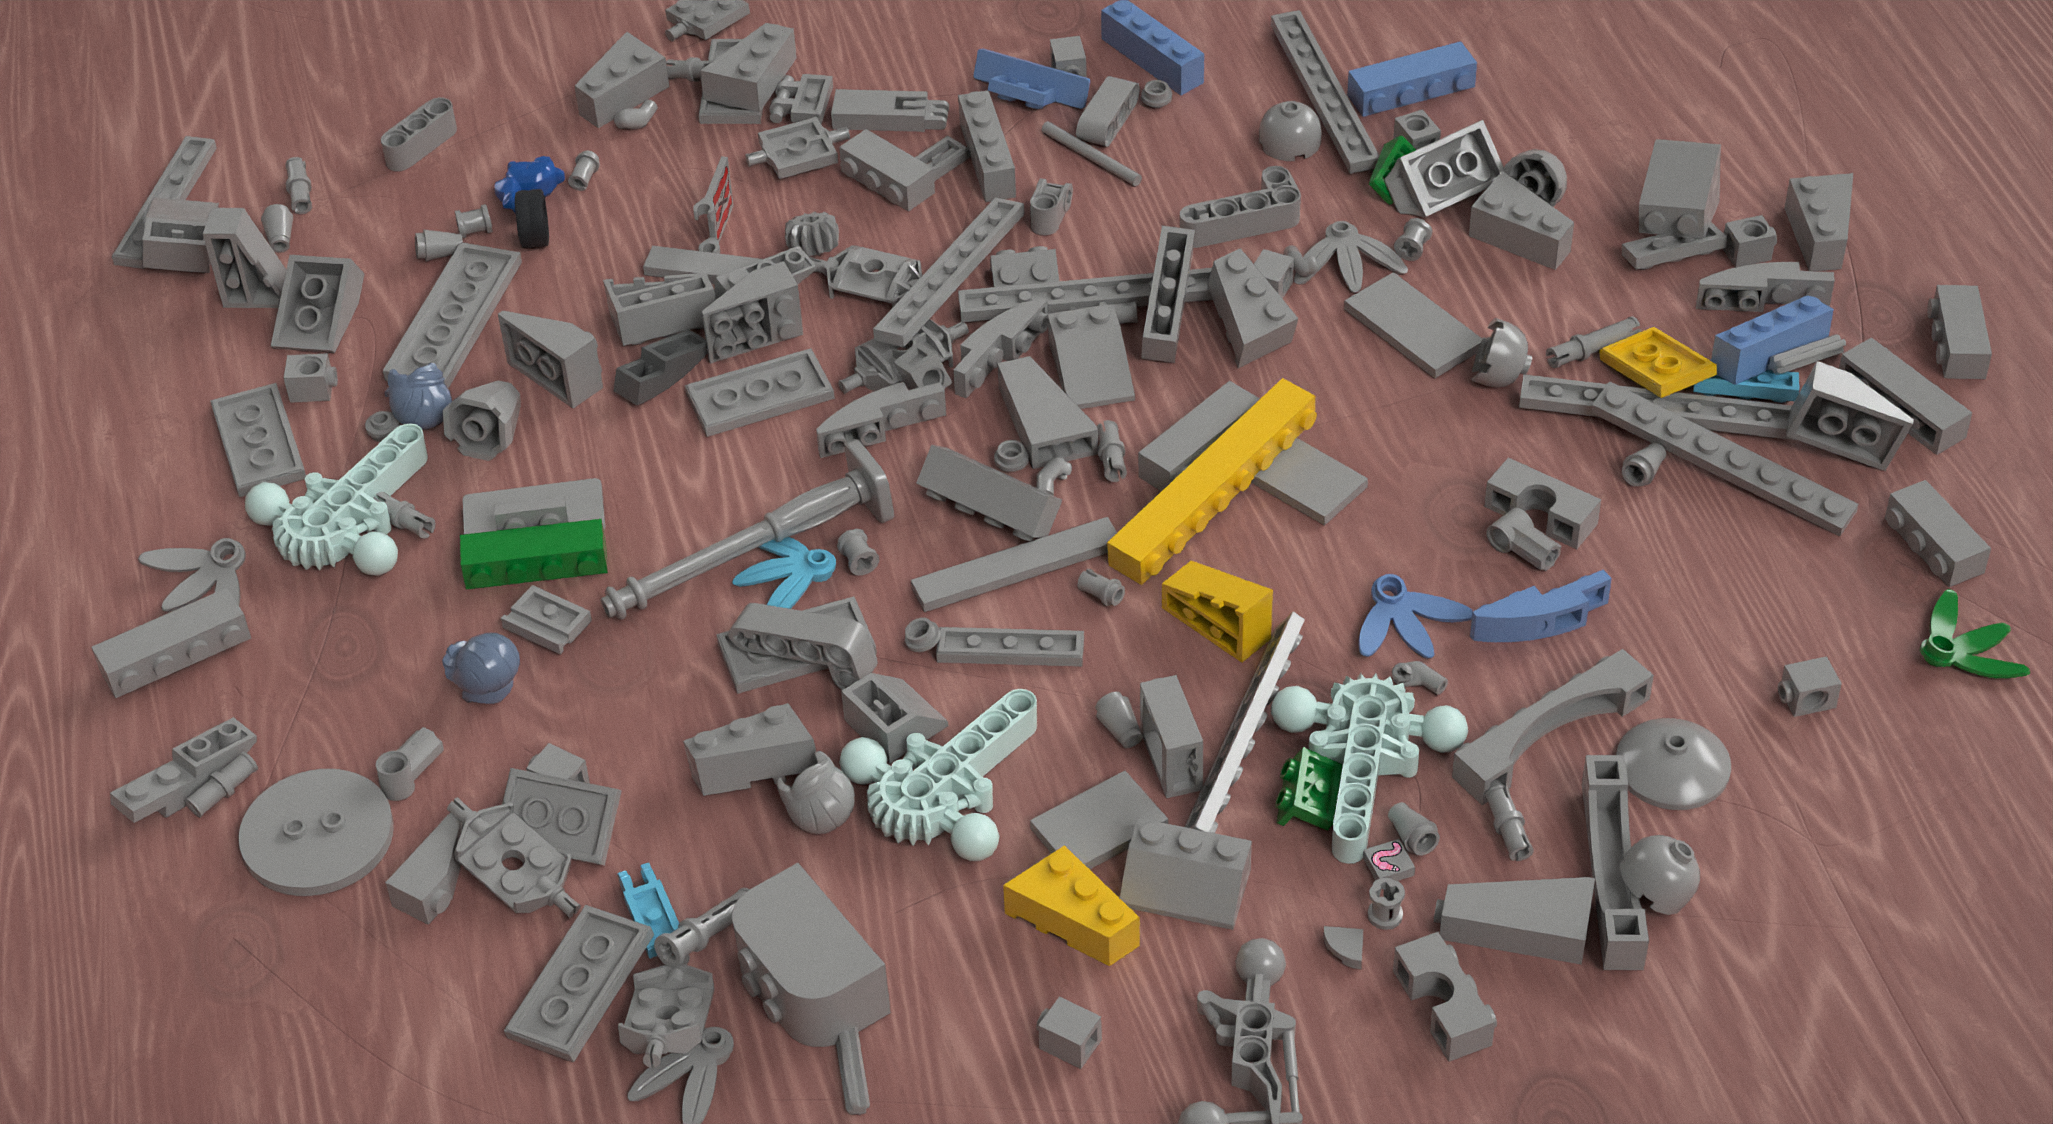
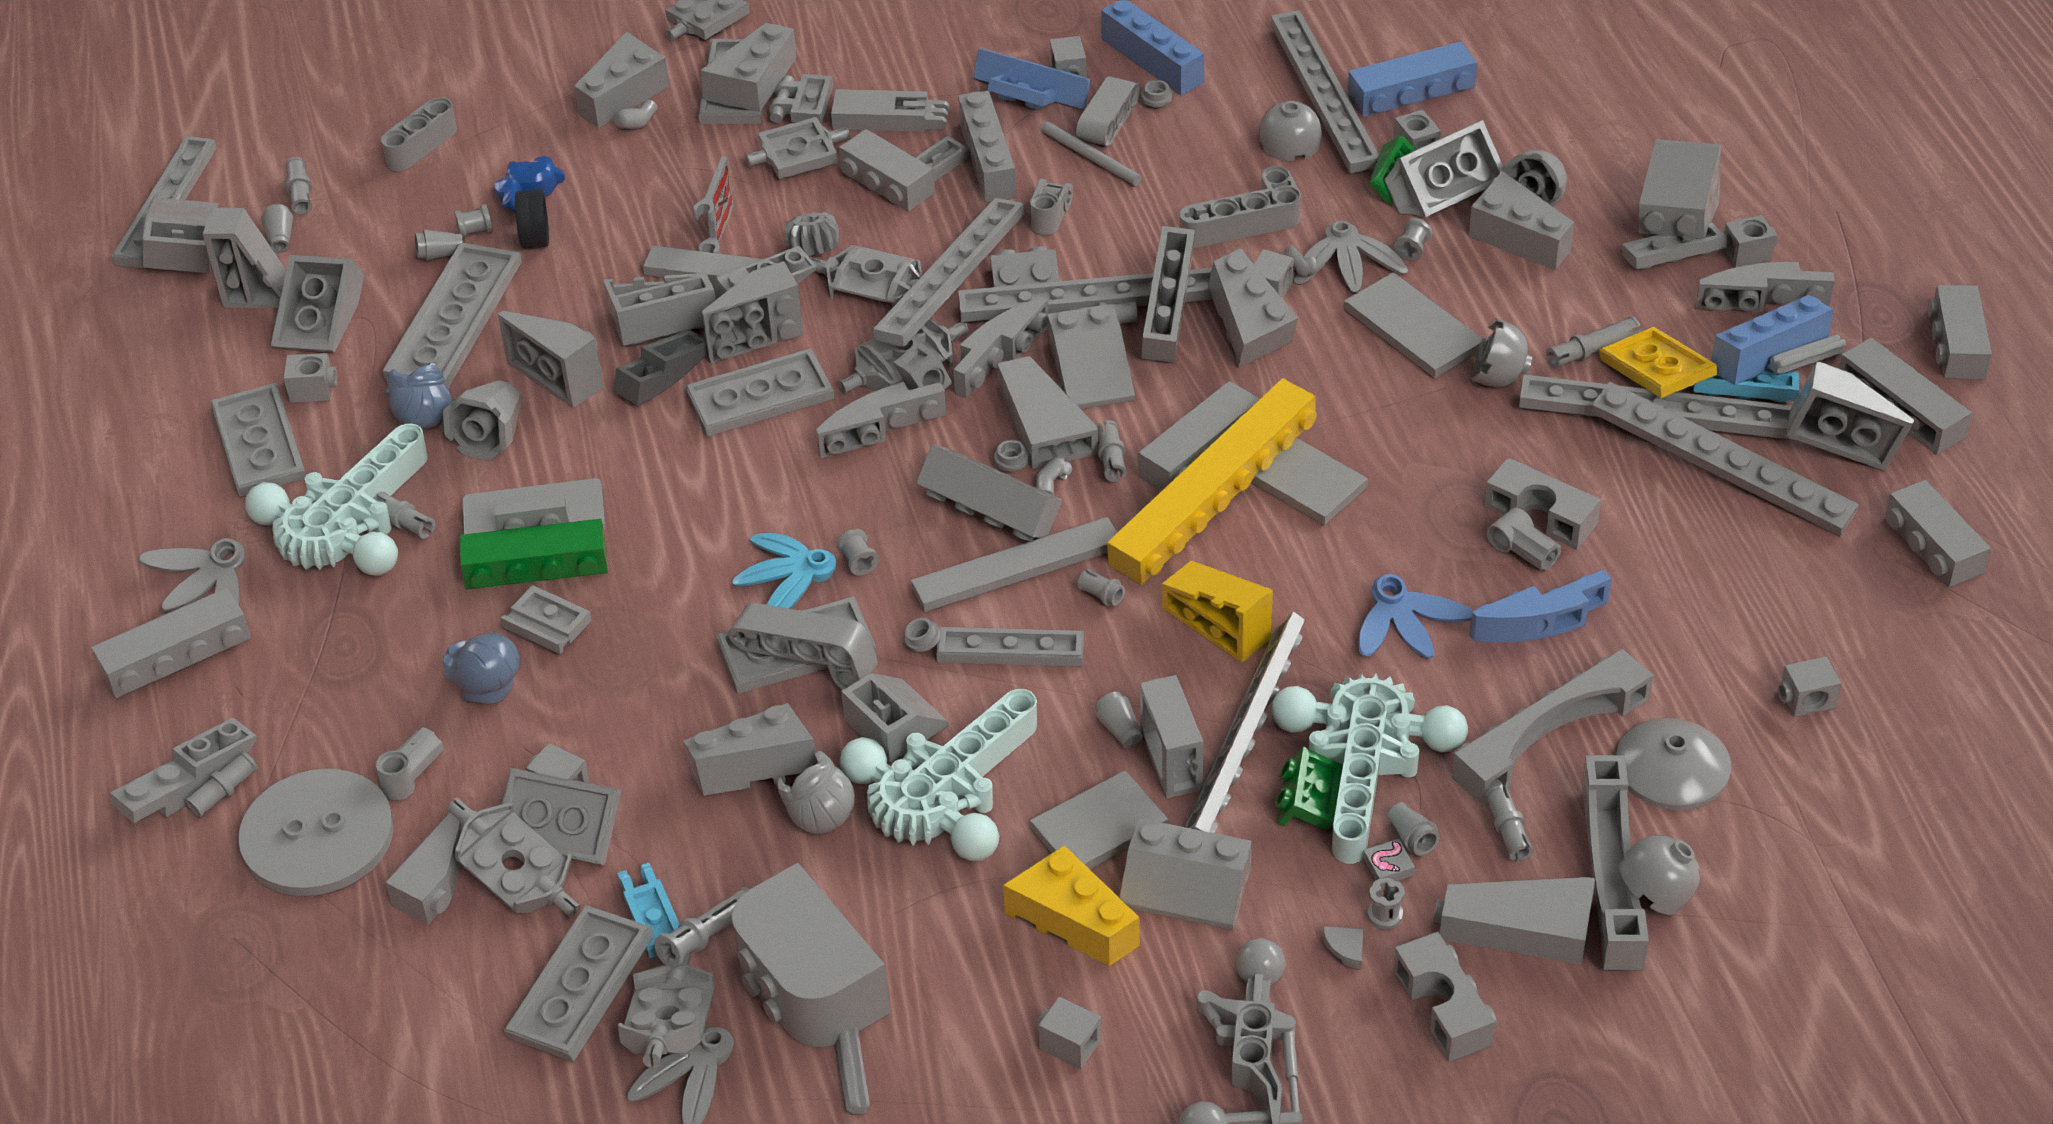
(381, 425): light grey plate -> none
(586, 165): light grey pin -> none
(686, 69): light grey pin -> none
(861, 485): light grey piece -> none
(1419, 674): light grey arm -> none
(1643, 465): light grey cone -> none
(1820, 218): light grey wedge -> none
(1944, 651): green plant -> none

